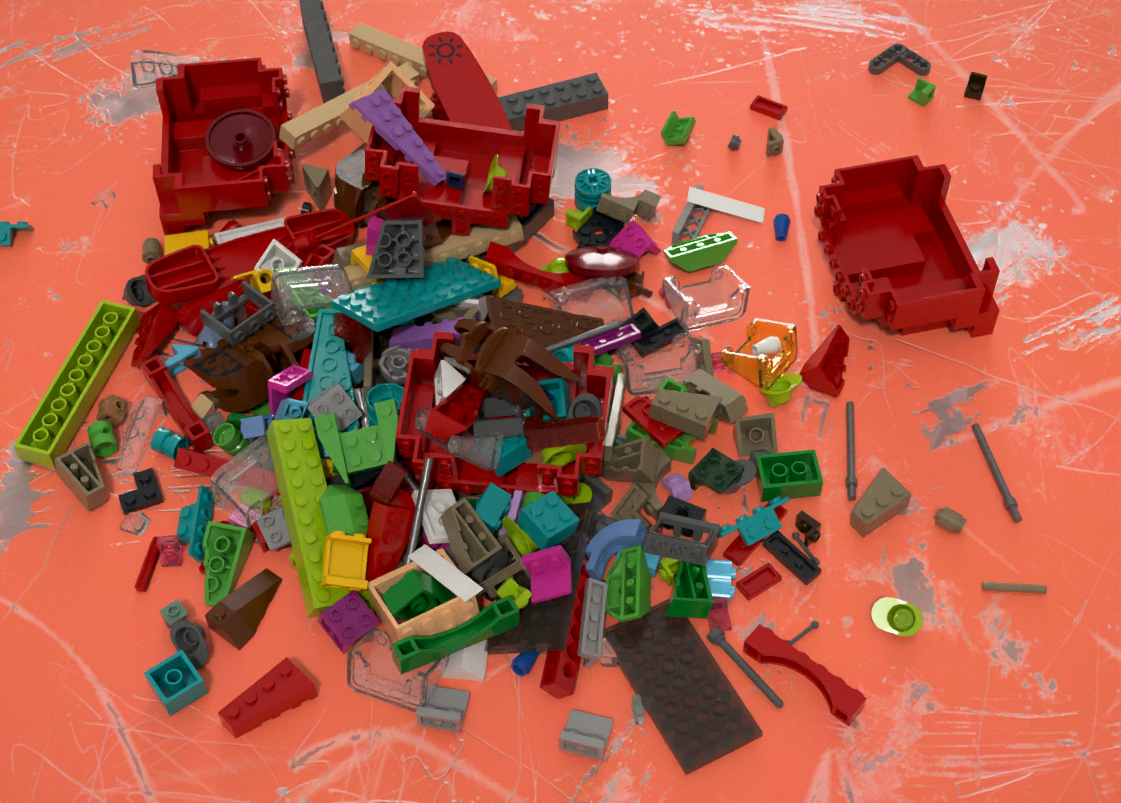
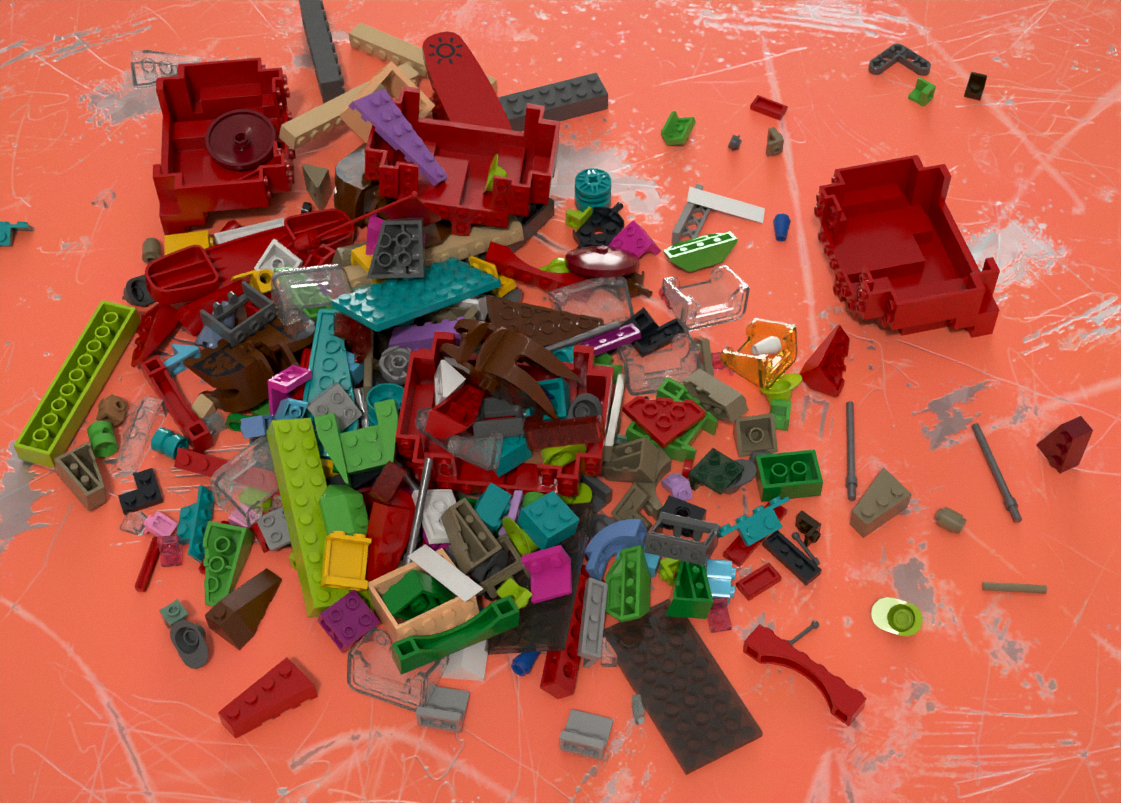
(159, 525): none -> bright pink bracket
(176, 682): teal brick -> none
(230, 439): bright green wheel -> none
(455, 180): dark blue slope -> none
(624, 208): dark tan arch -> none
(685, 411): dark tan wedge -> none
(687, 467): none -> red tile
(717, 637): dark grey piece -> none
(781, 412): none -> bright green panel
(1066, 444): none -> dark red wedge

